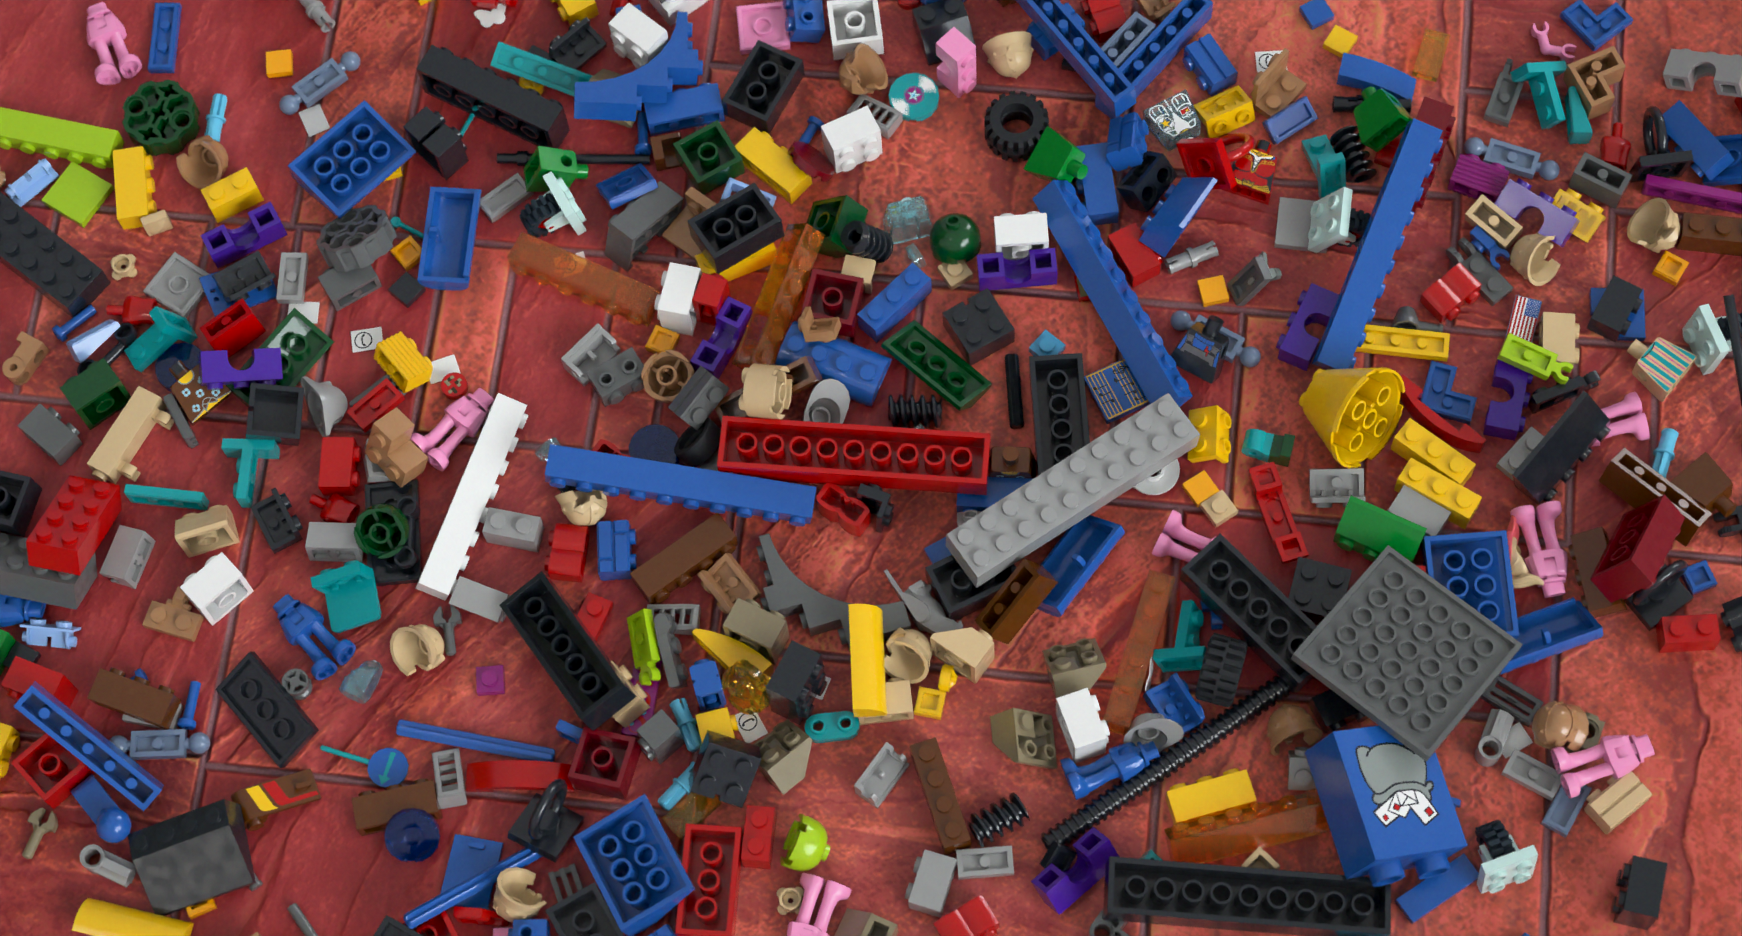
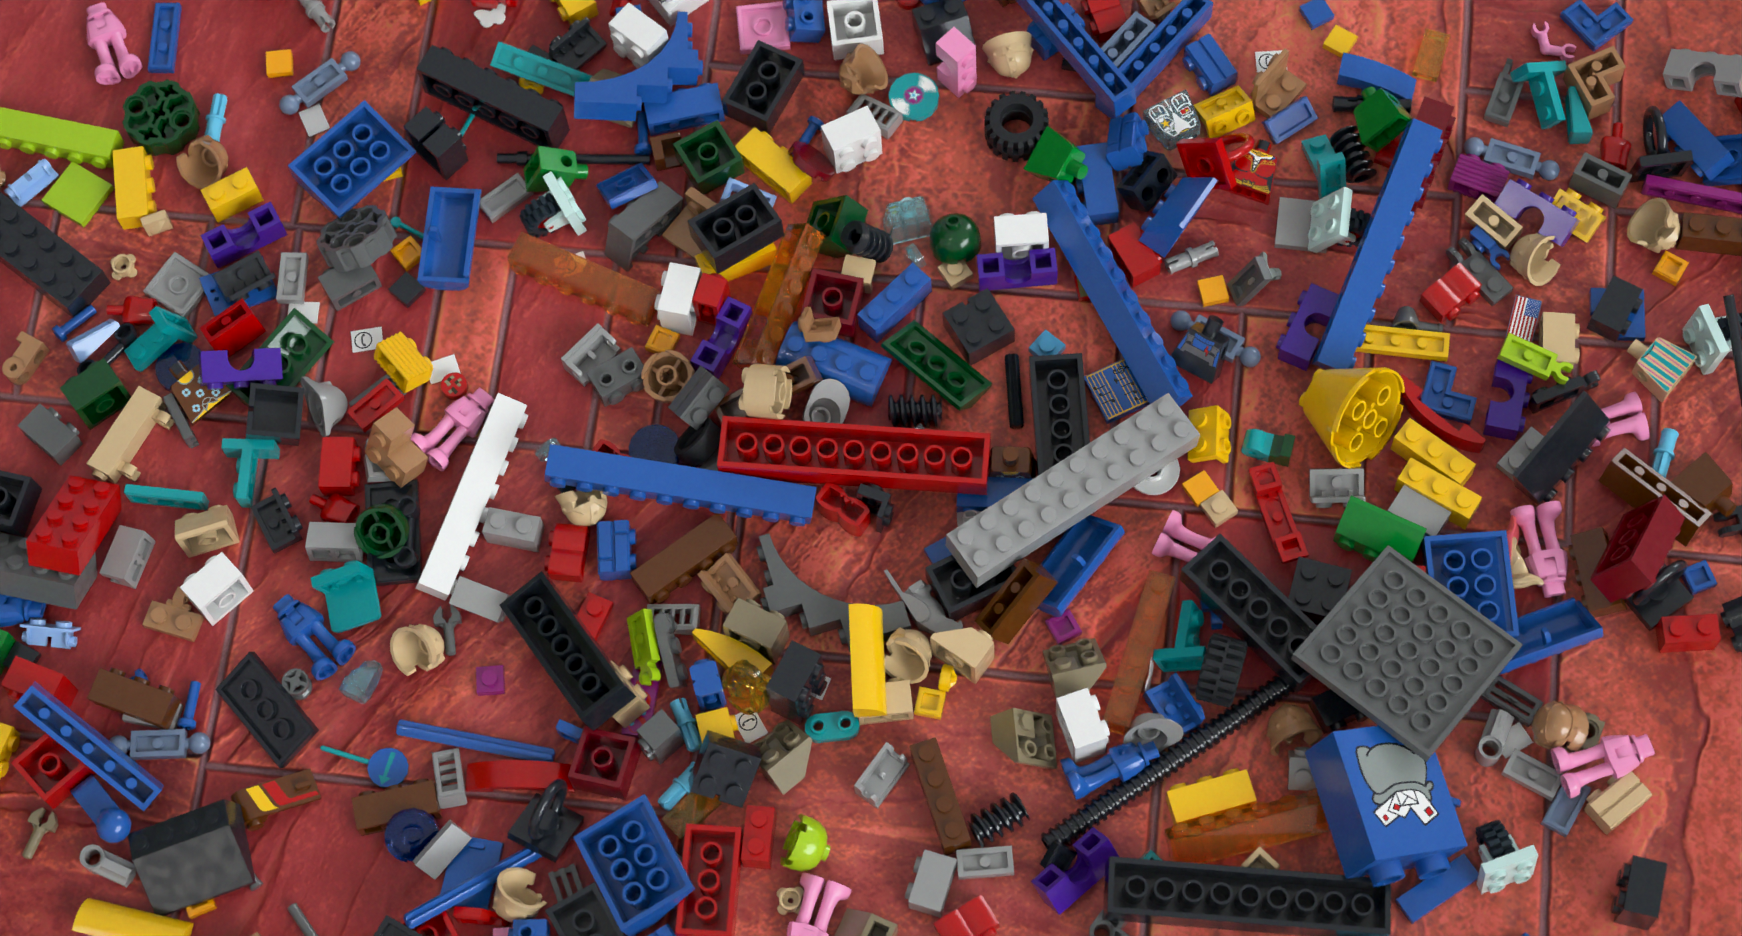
(442, 849): none -> light grey tile
(1063, 628): none -> magenta tile

